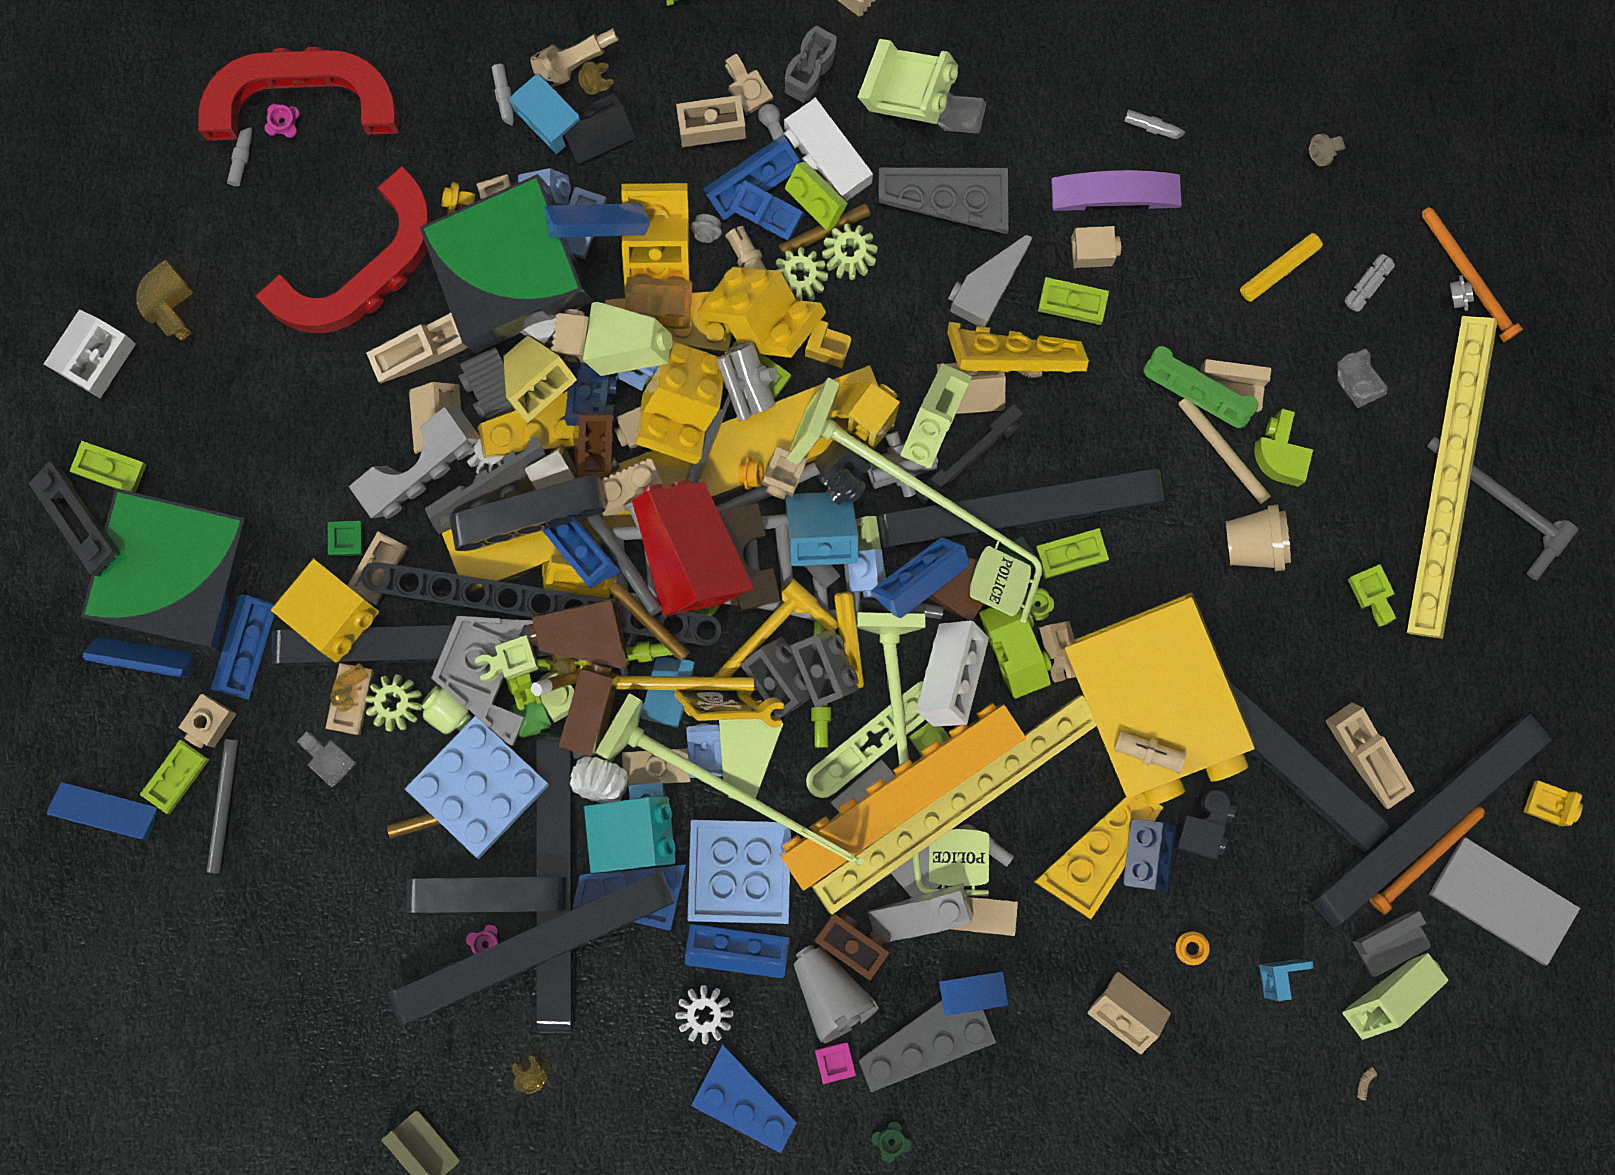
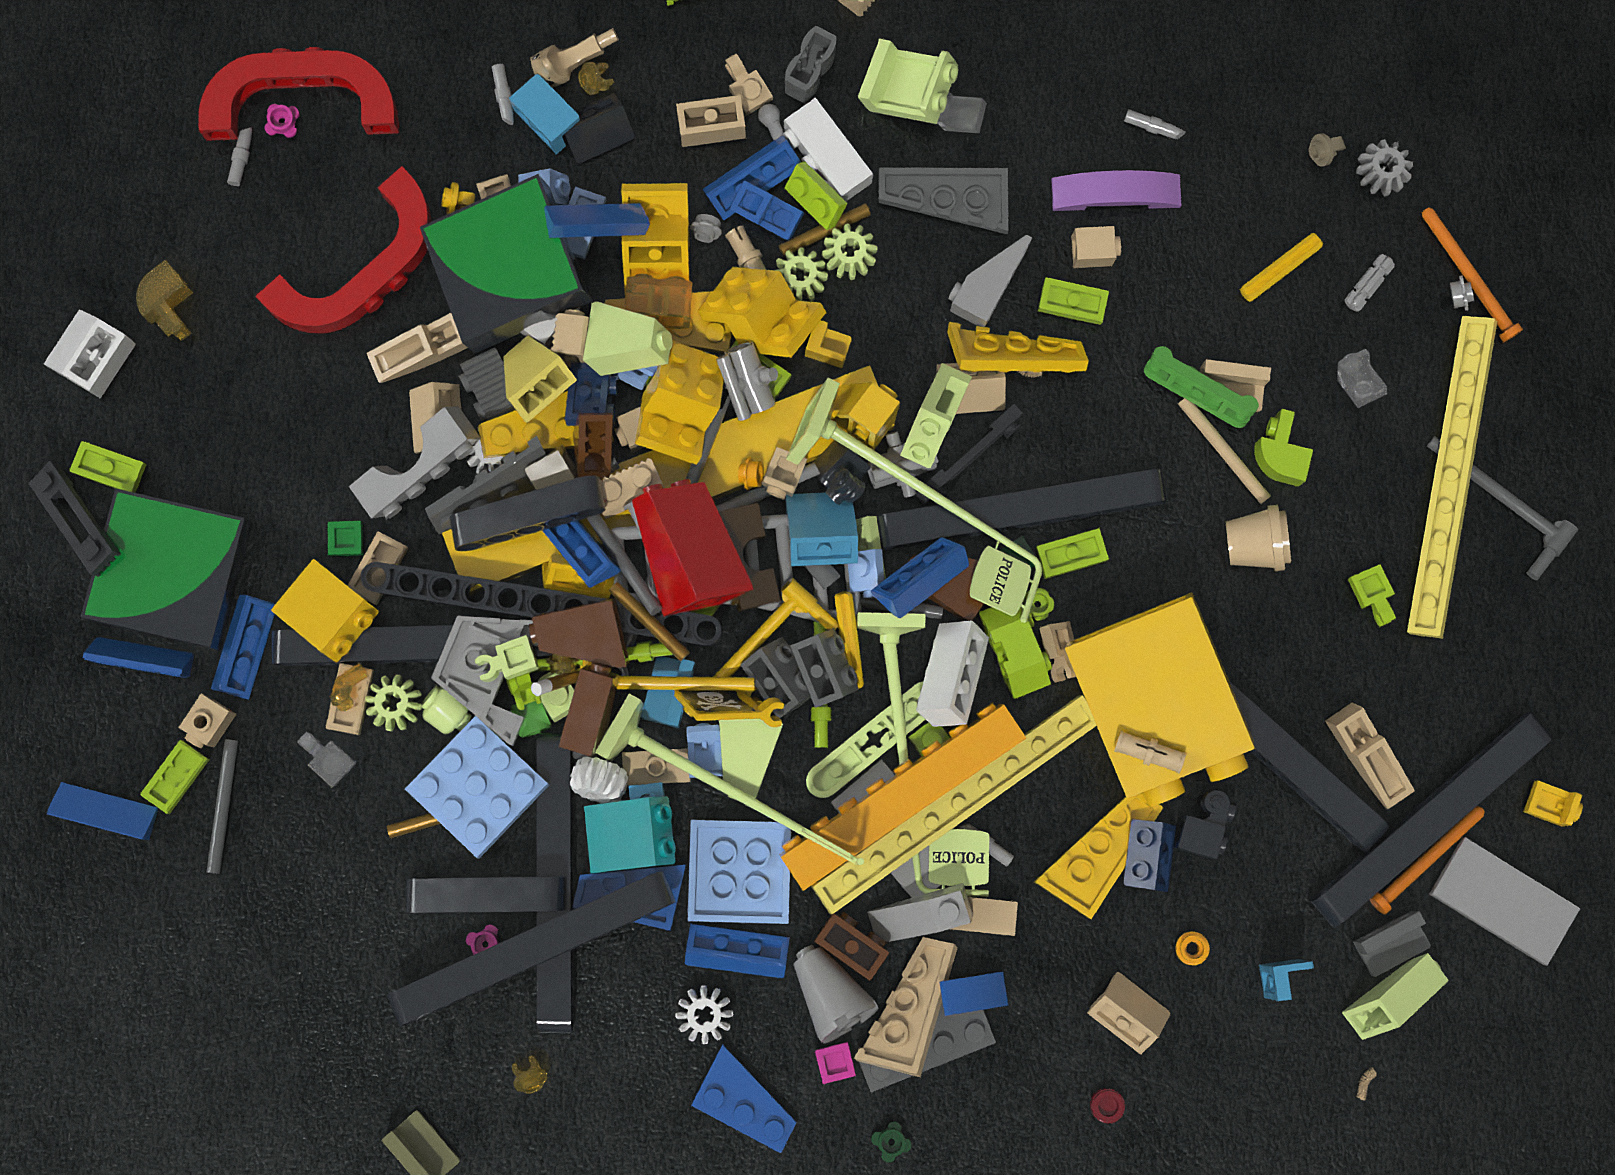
(907, 1023): none -> tan wing
(1107, 1105): none -> dark red tile
(1390, 158): none -> light grey gear

